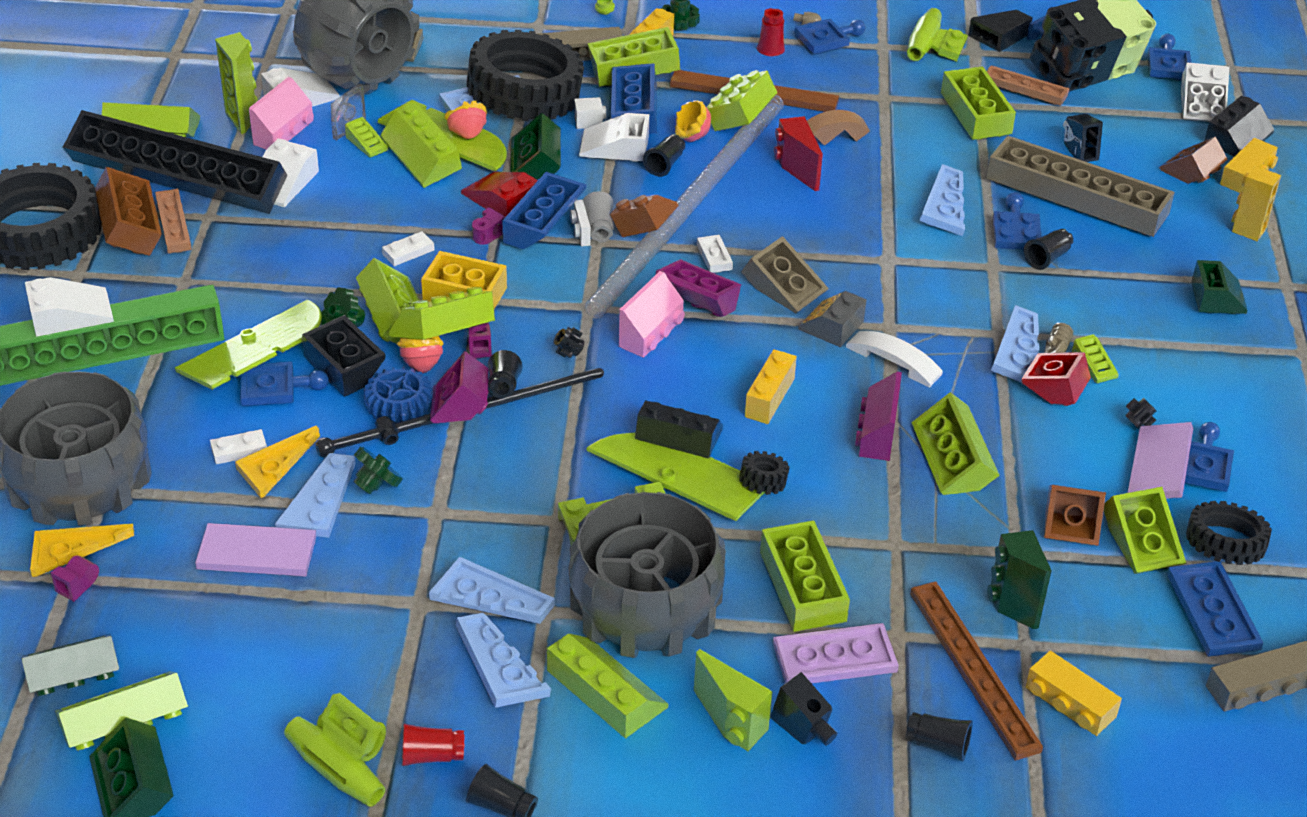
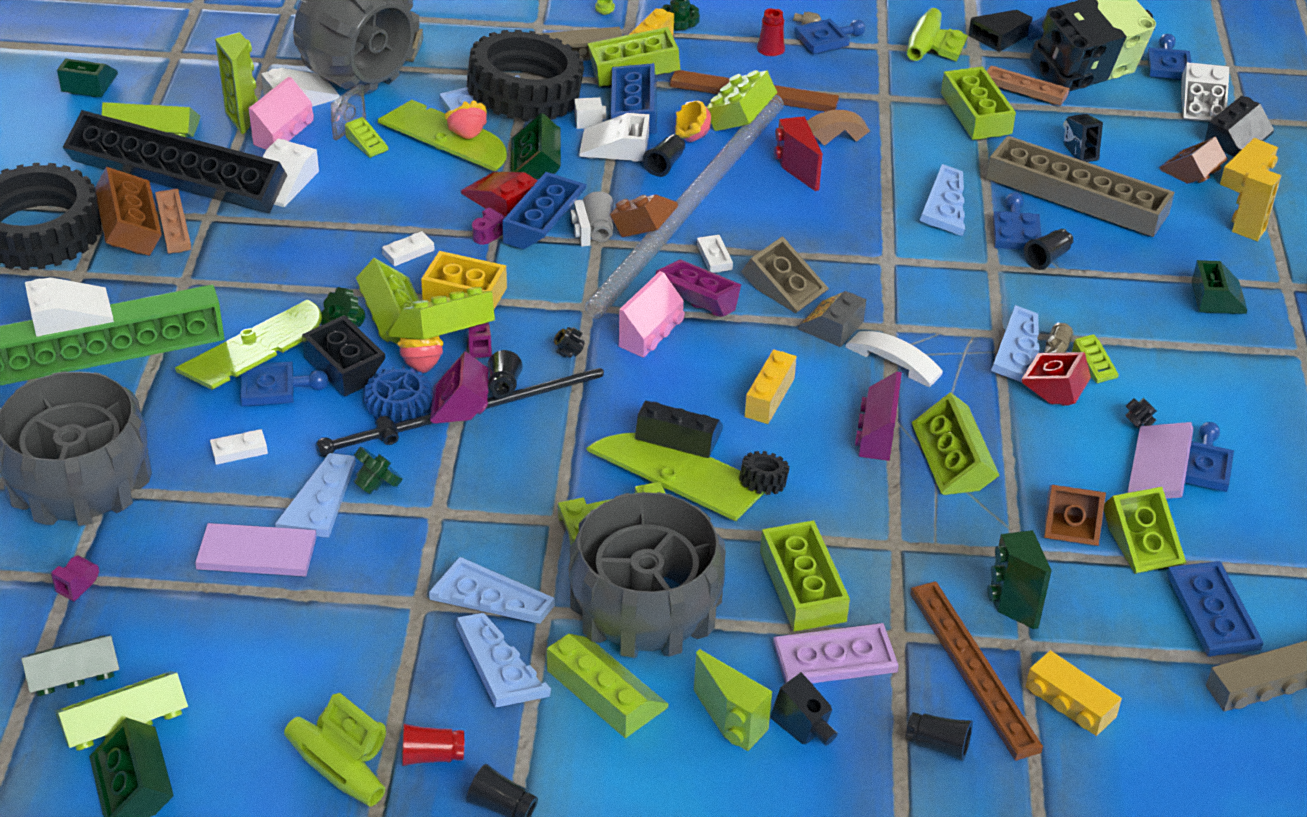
(58, 546): yellow wing -> none
(85, 77): none -> dark green slope
(269, 465): yellow wing -> none
(421, 145): lime slope -> none
(1225, 547): black tyre -> none

